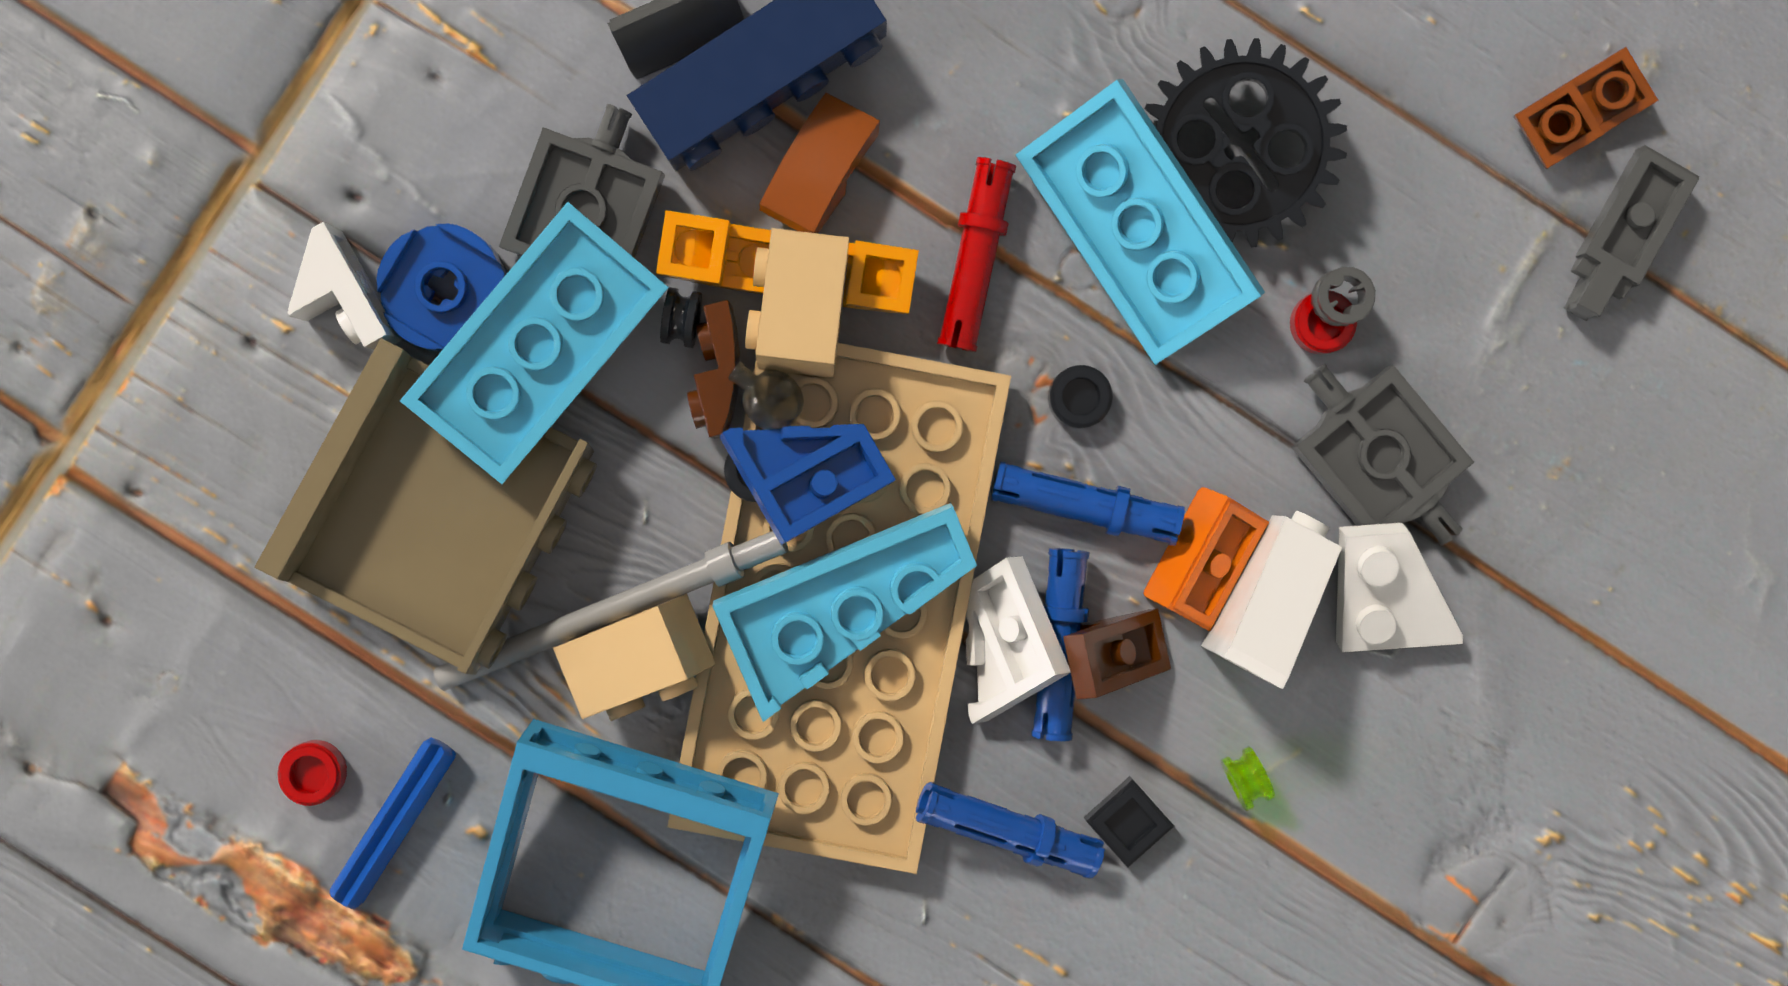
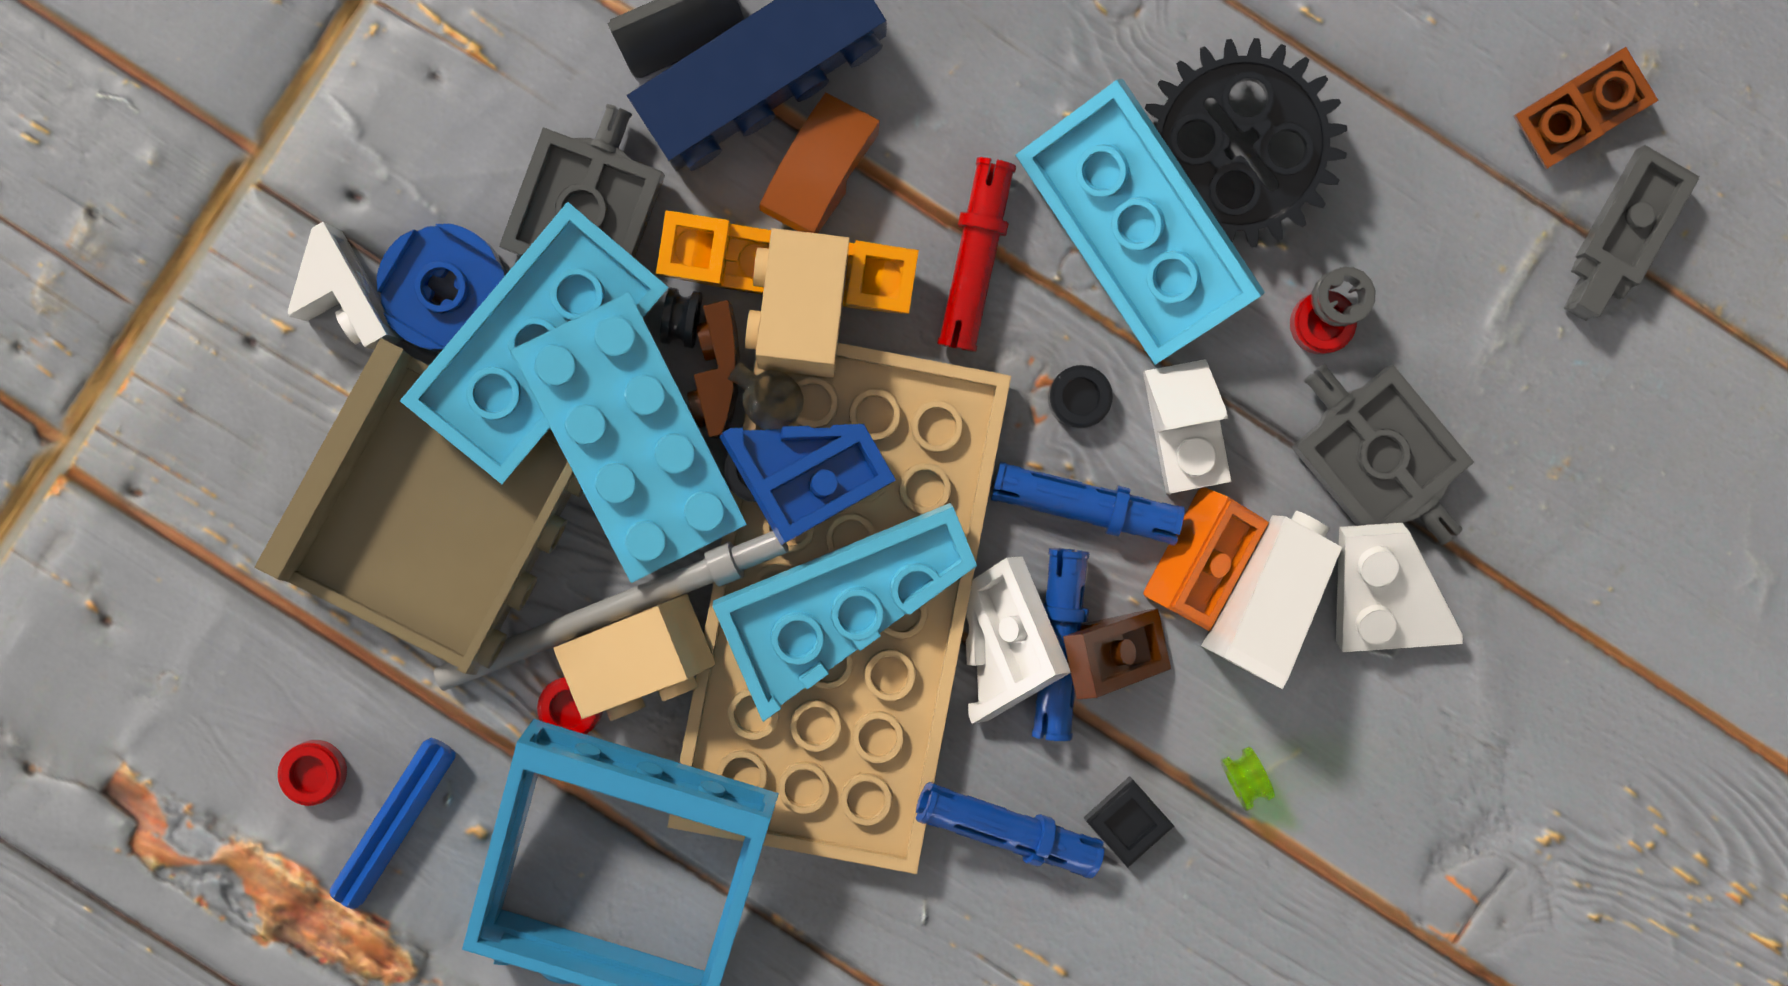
(559, 708): none -> red tile
(629, 437): none -> medium azure plate
(1188, 425): none -> white slope

